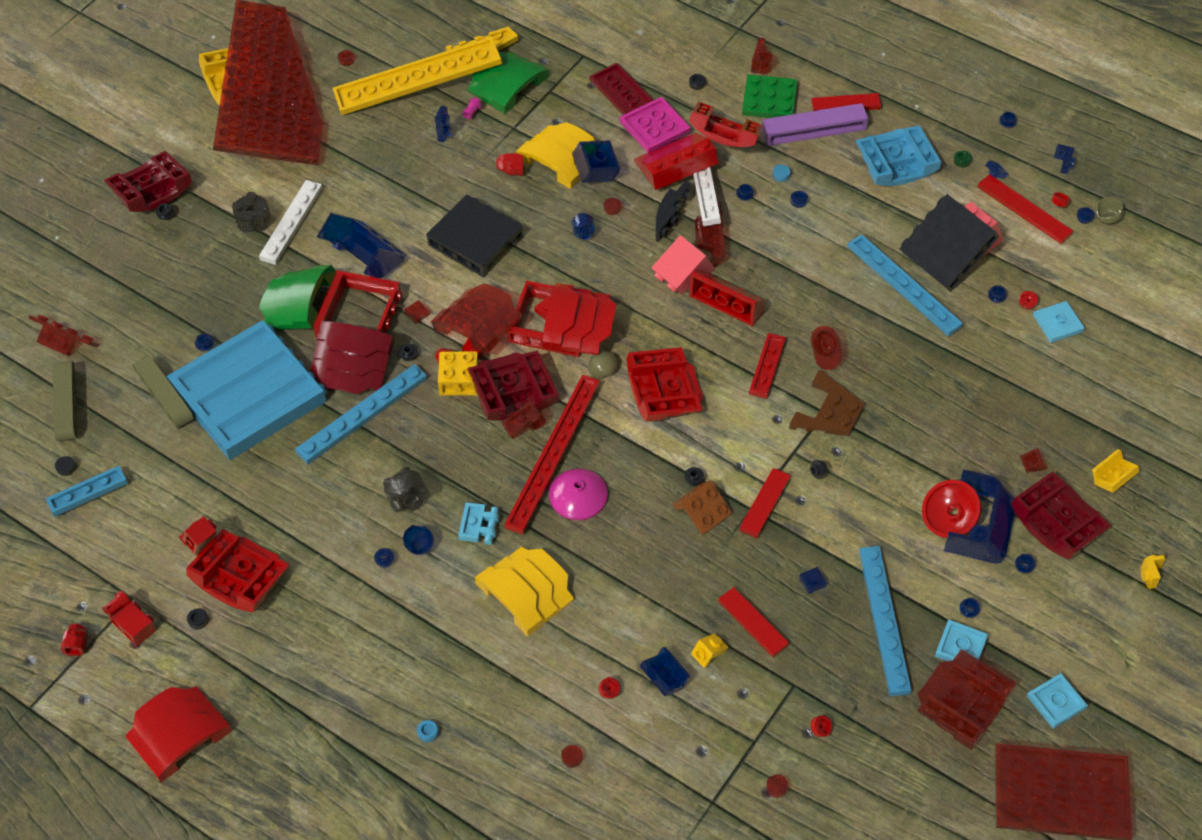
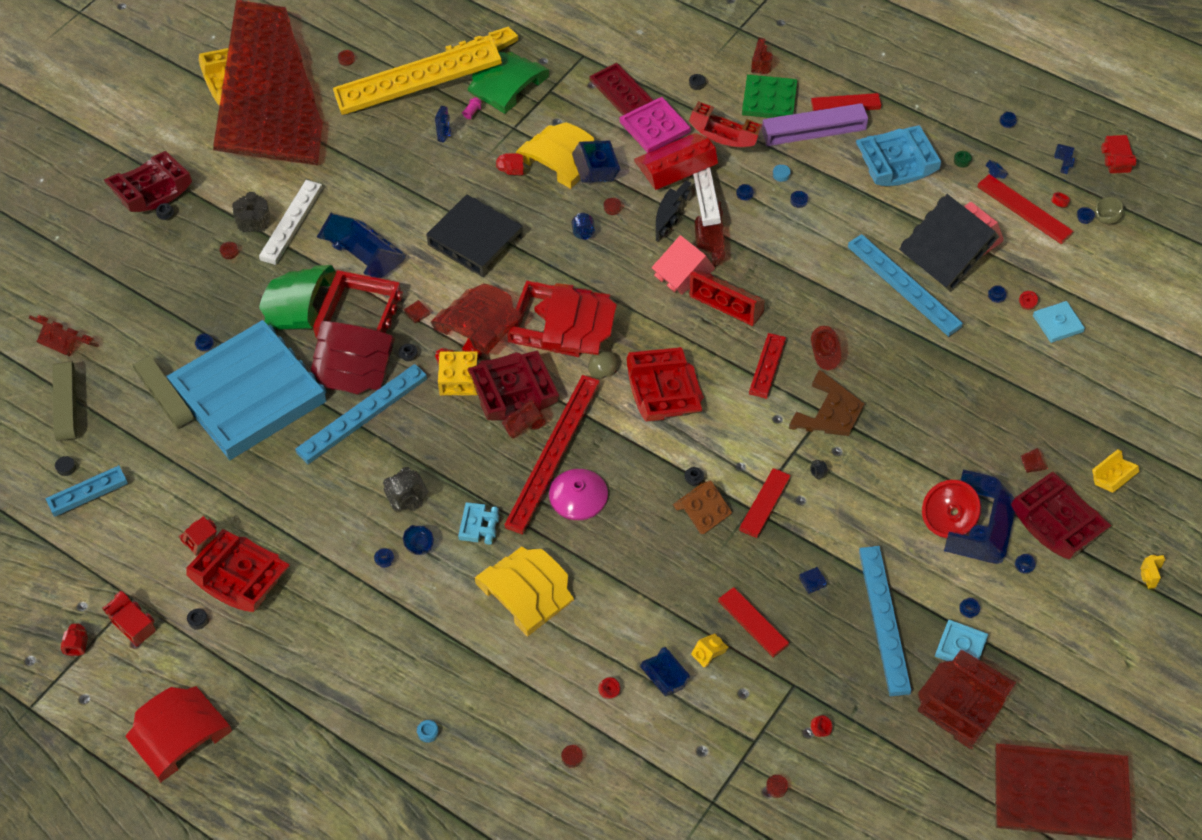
(228, 250): none -> clear red tile
(1057, 701): medium azure plate -> none
(1118, 154): none -> red hinge

